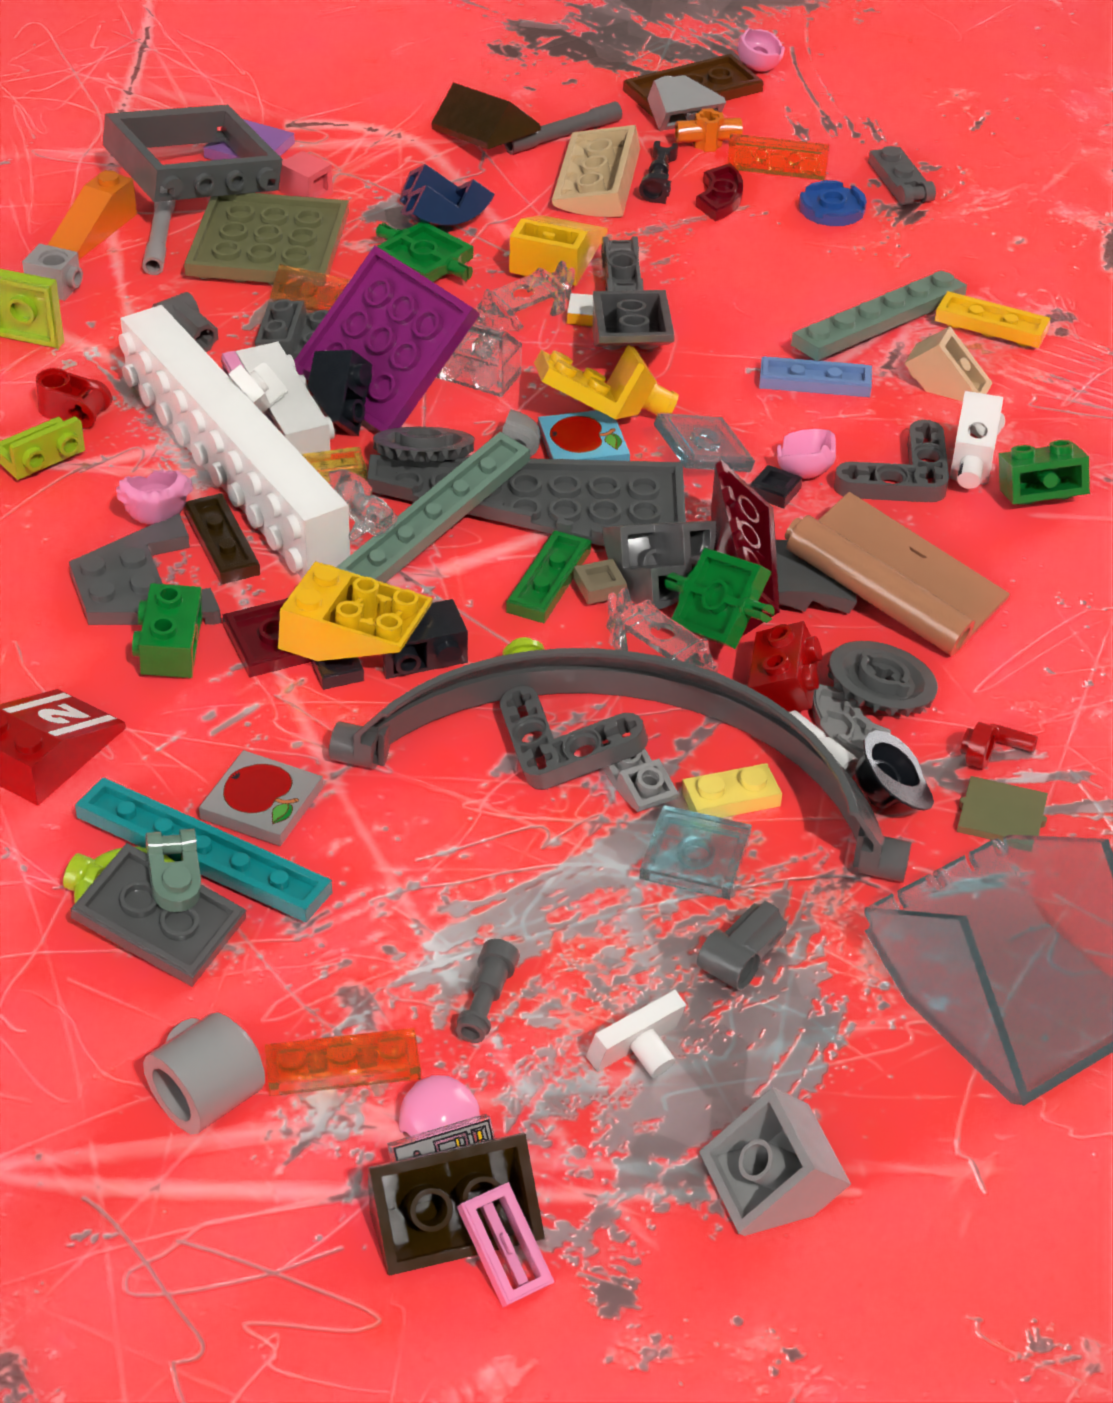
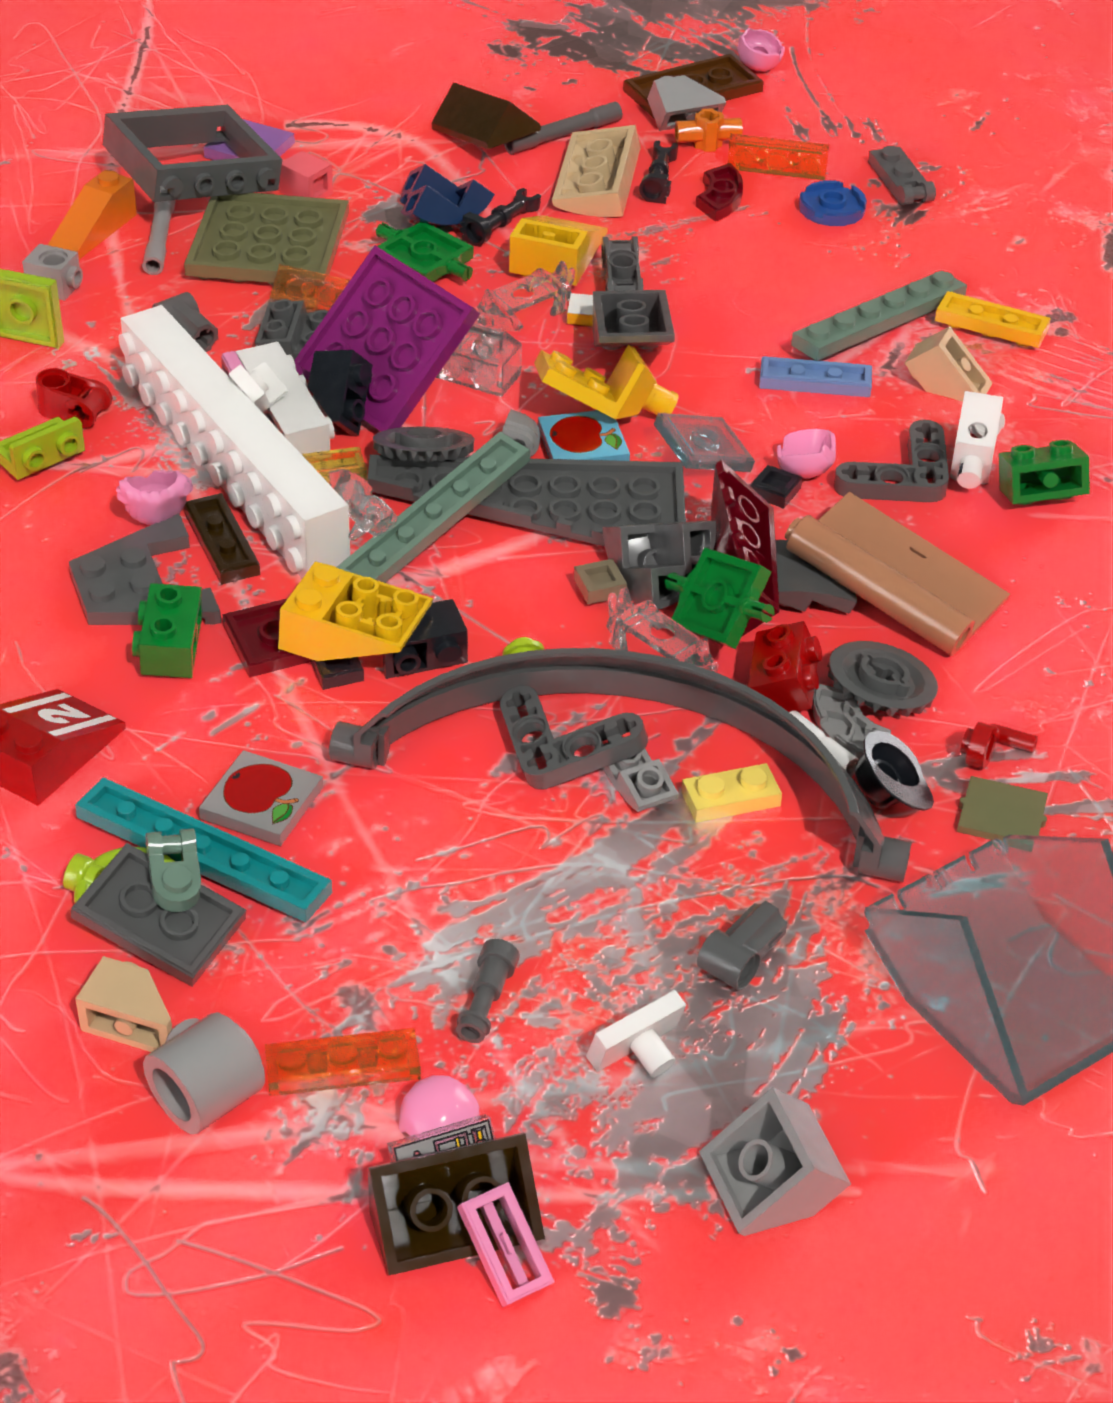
(123, 1006): none -> tan slope
(479, 229): none -> black piece
(548, 577): green tile -> none
(695, 852): clear light blue tile -> none

